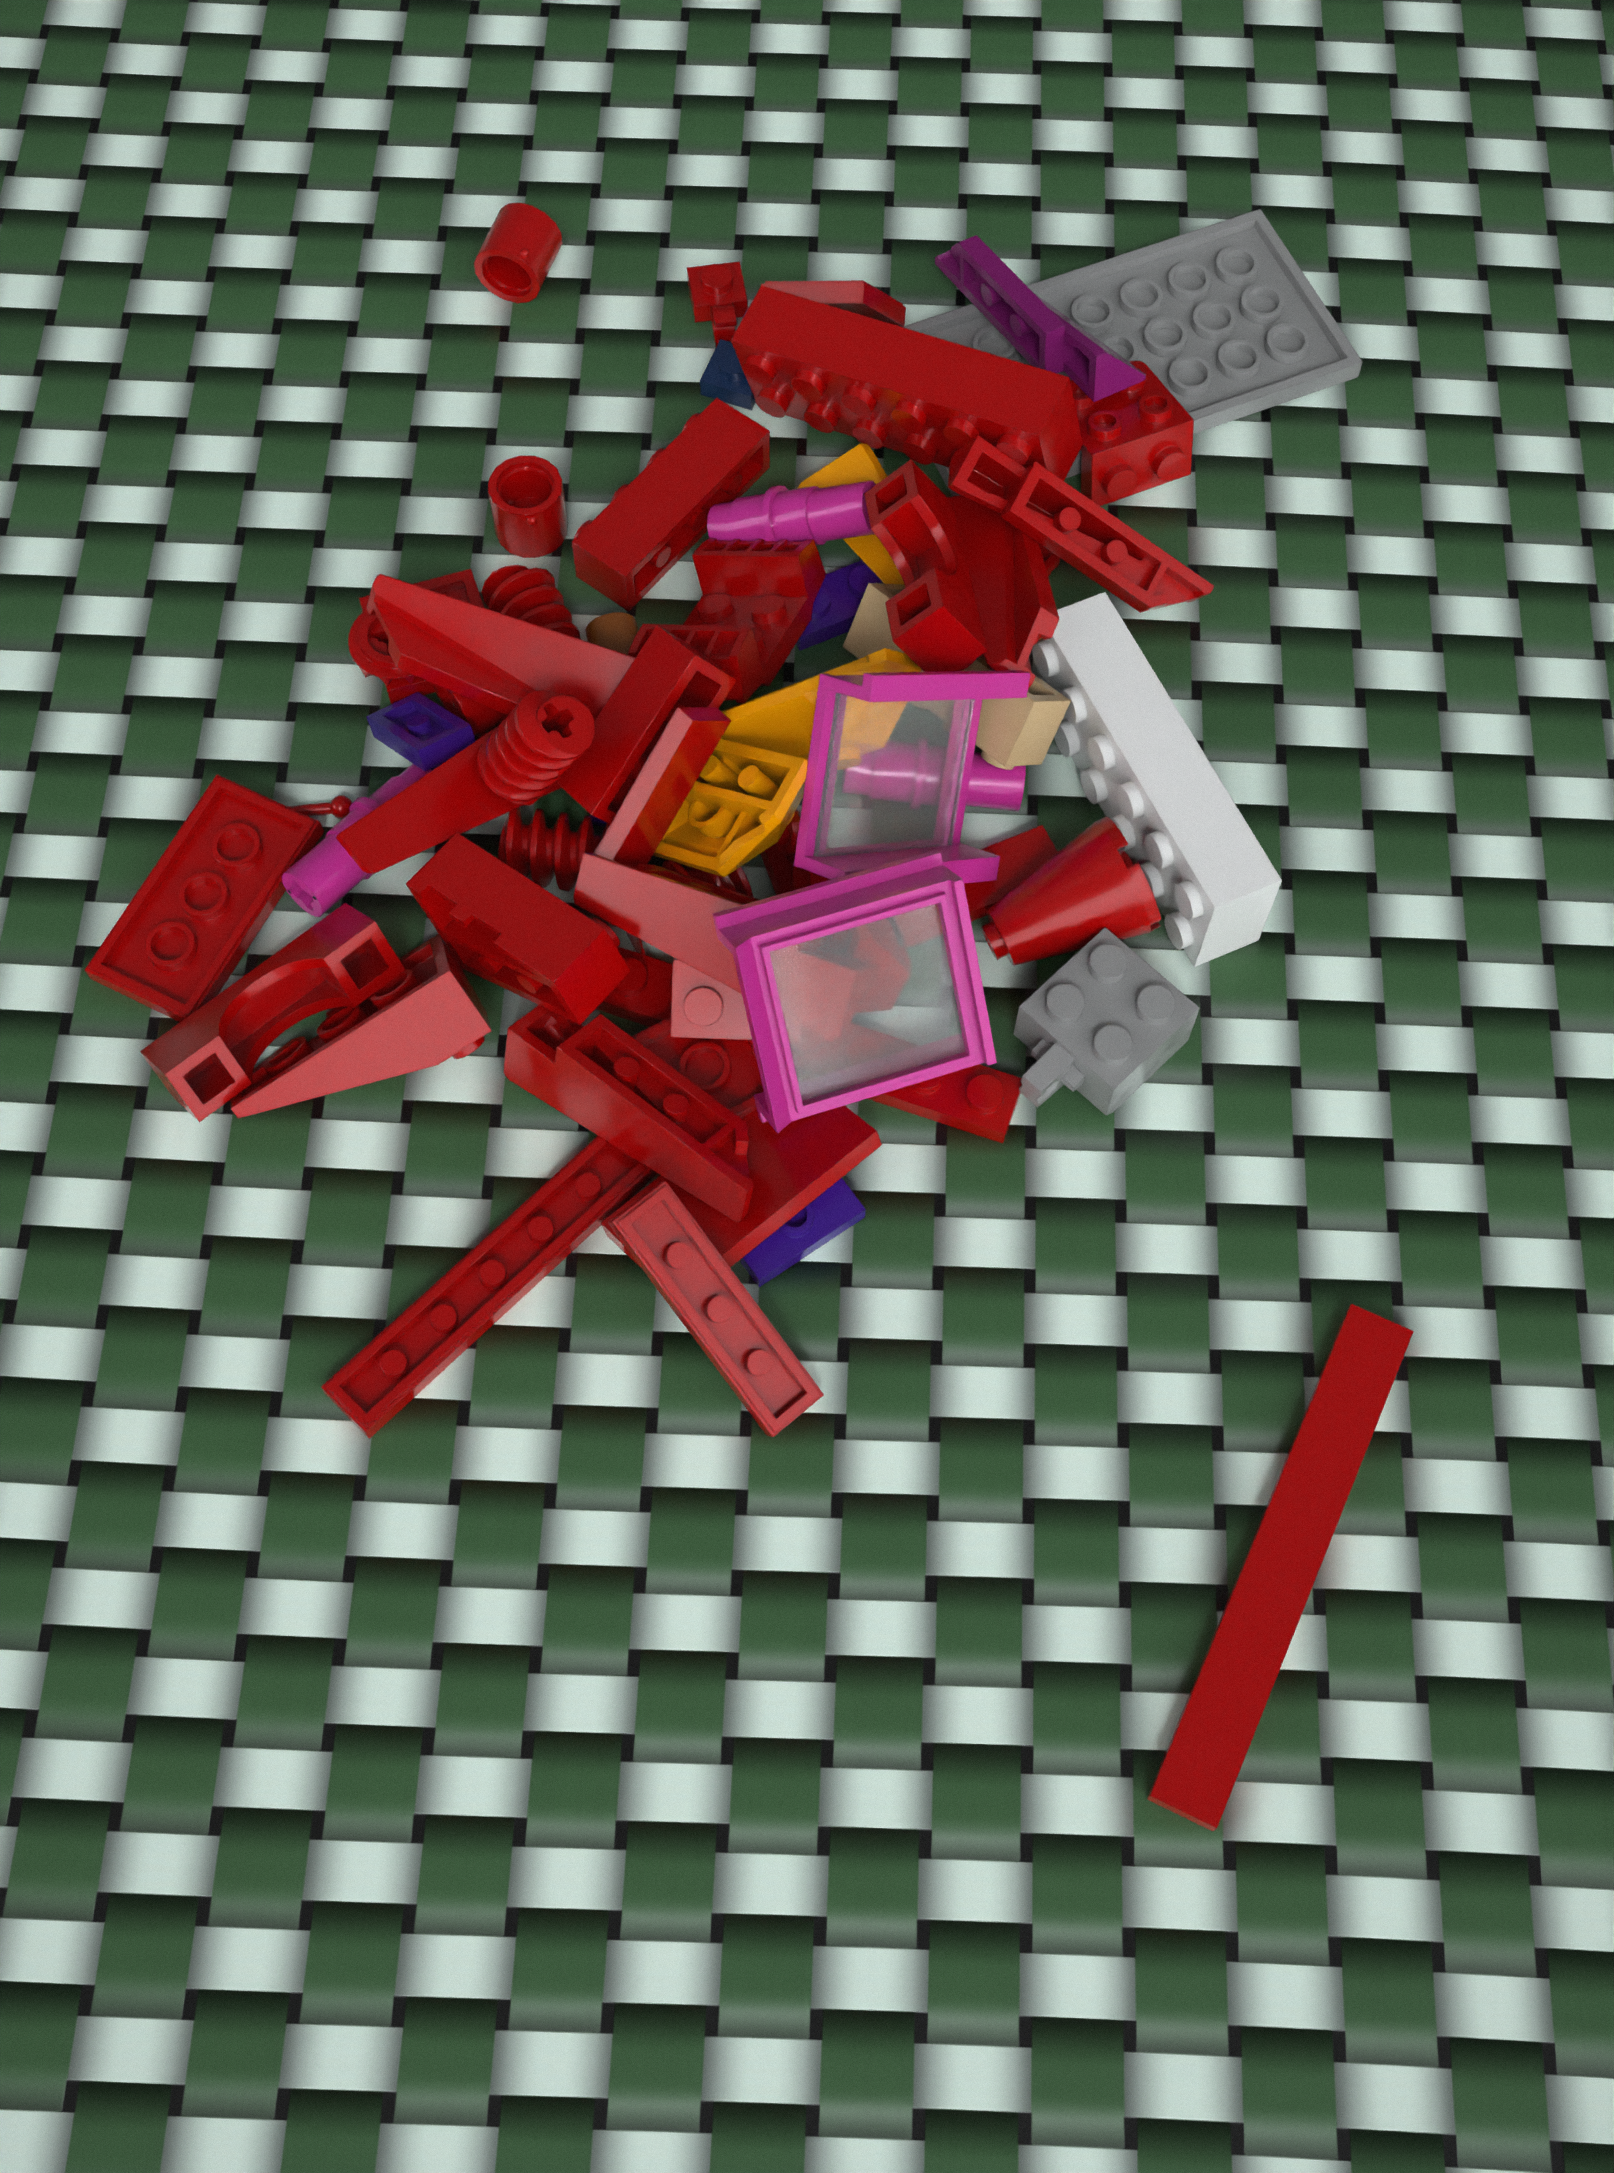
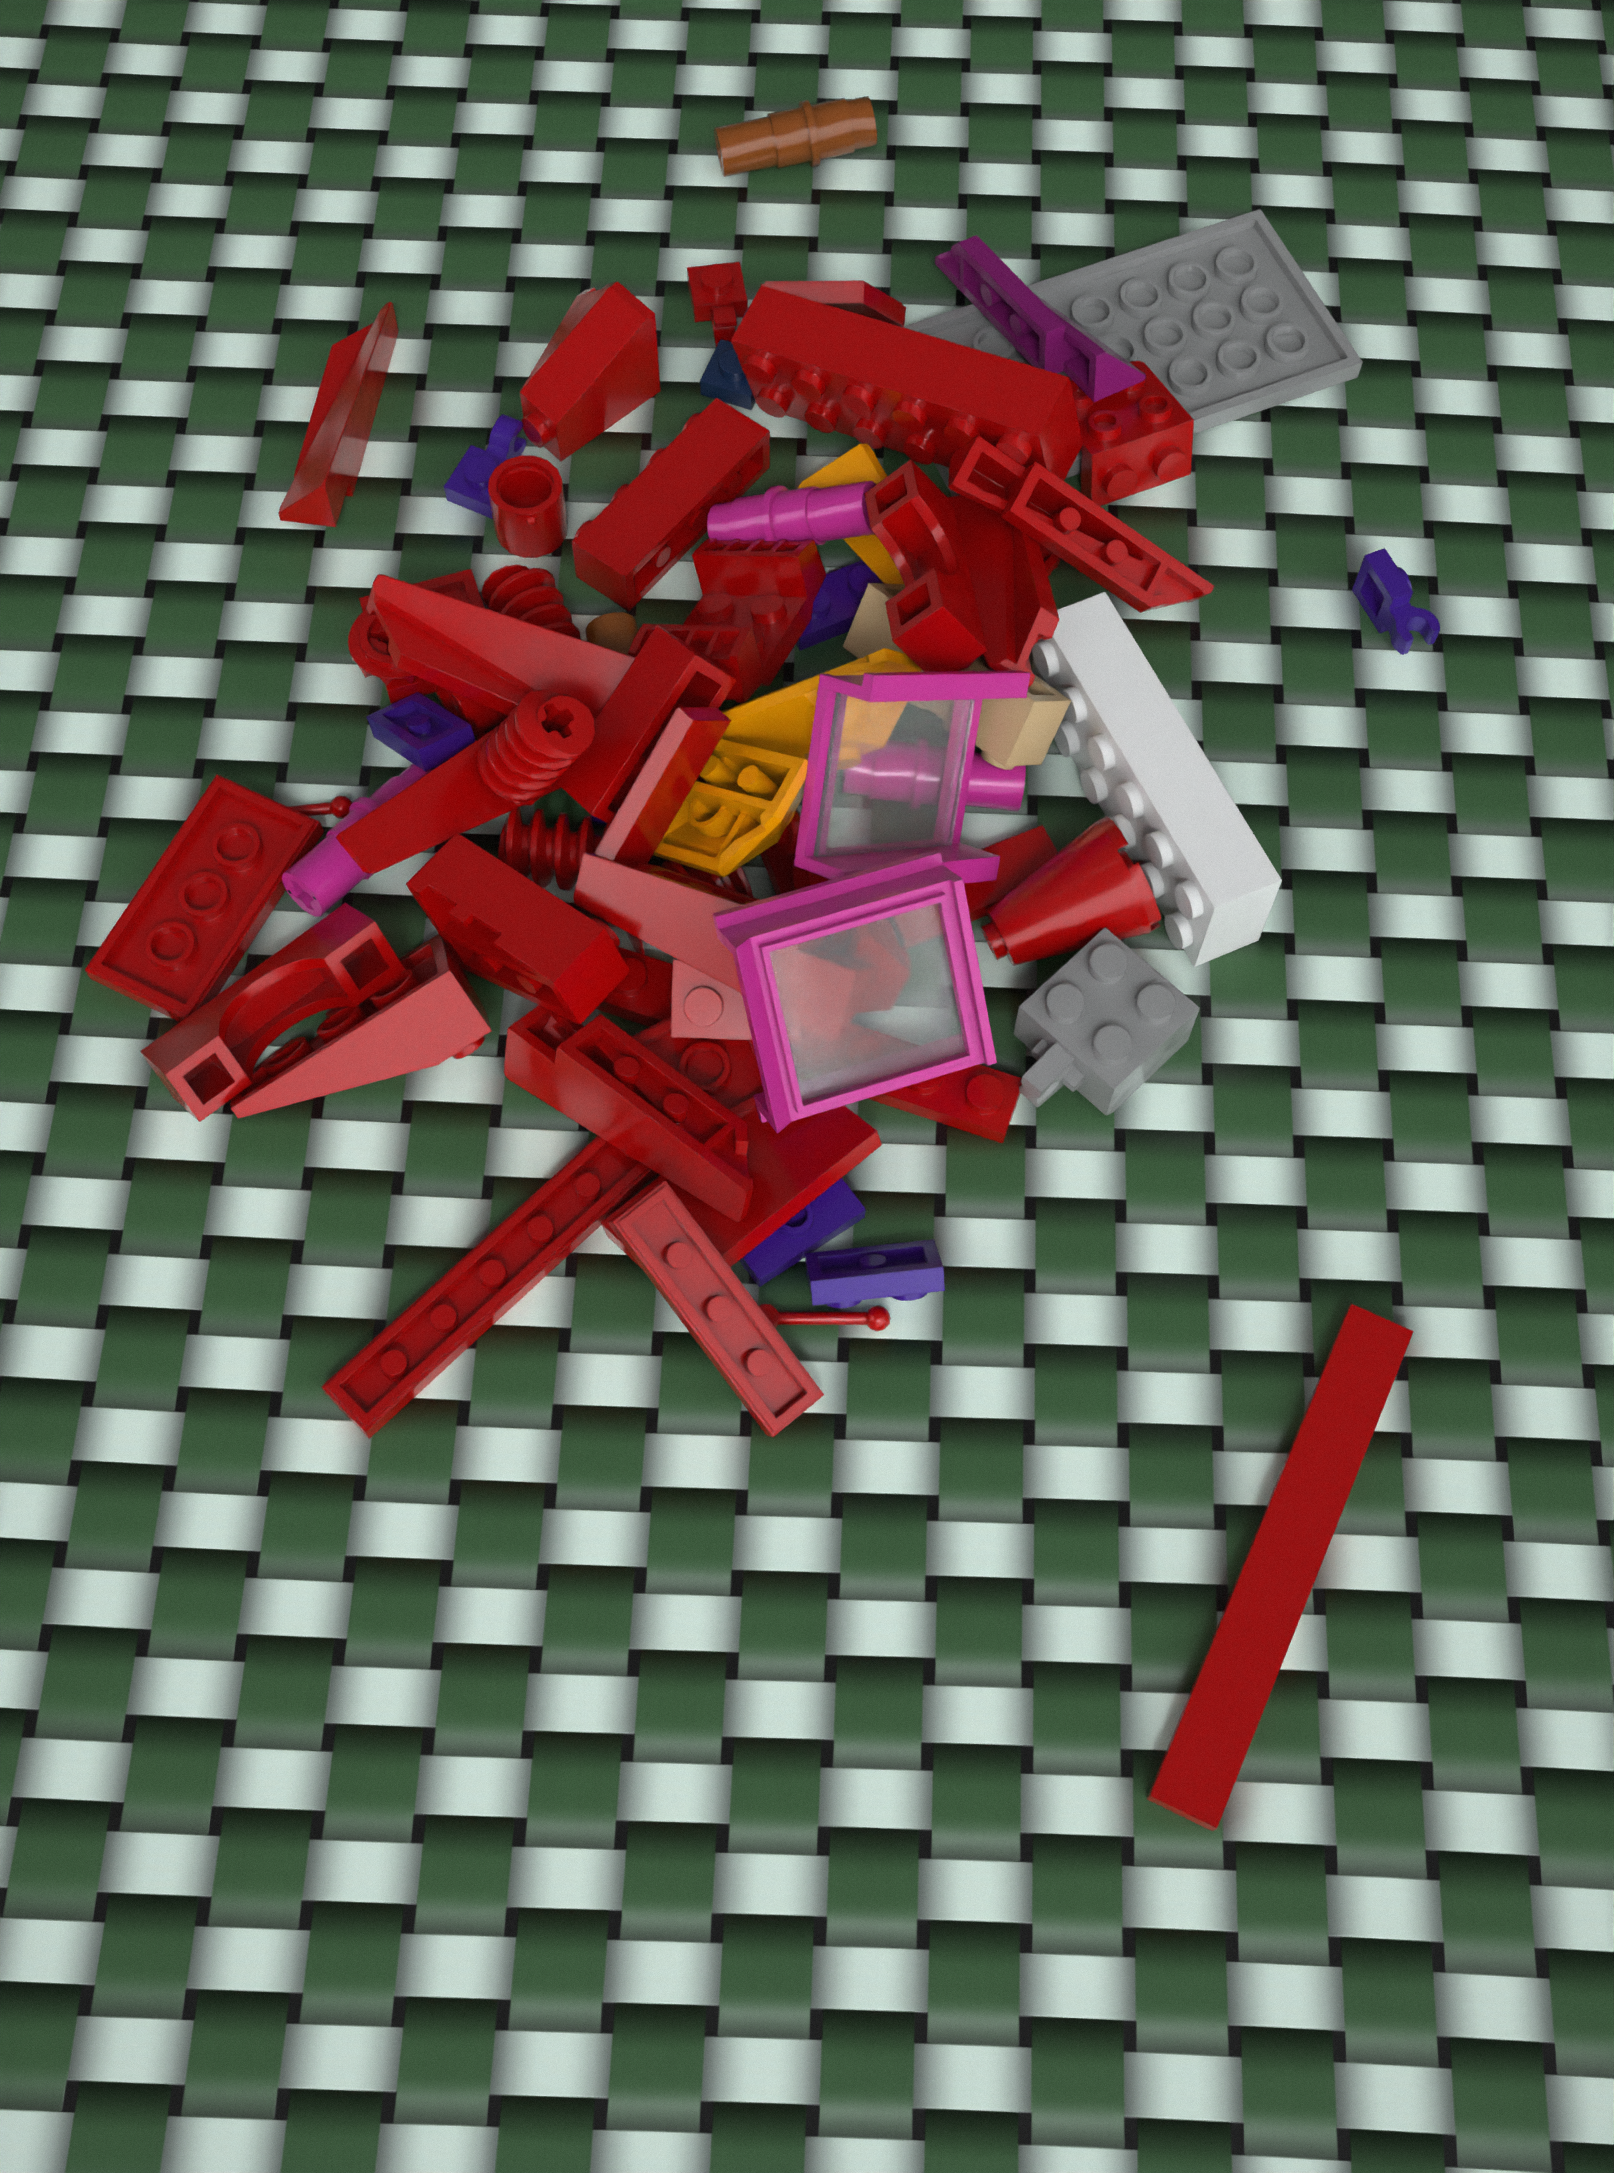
(341, 423): none -> red wedge
(470, 478): none -> dark purple plate
(518, 252): red piece -> none
(591, 371): none -> red slope
(796, 136): none -> dark orange piece
(872, 1272): none -> dark purple plate
(876, 1317): none -> red hinge
(1385, 597): none -> dark purple plate

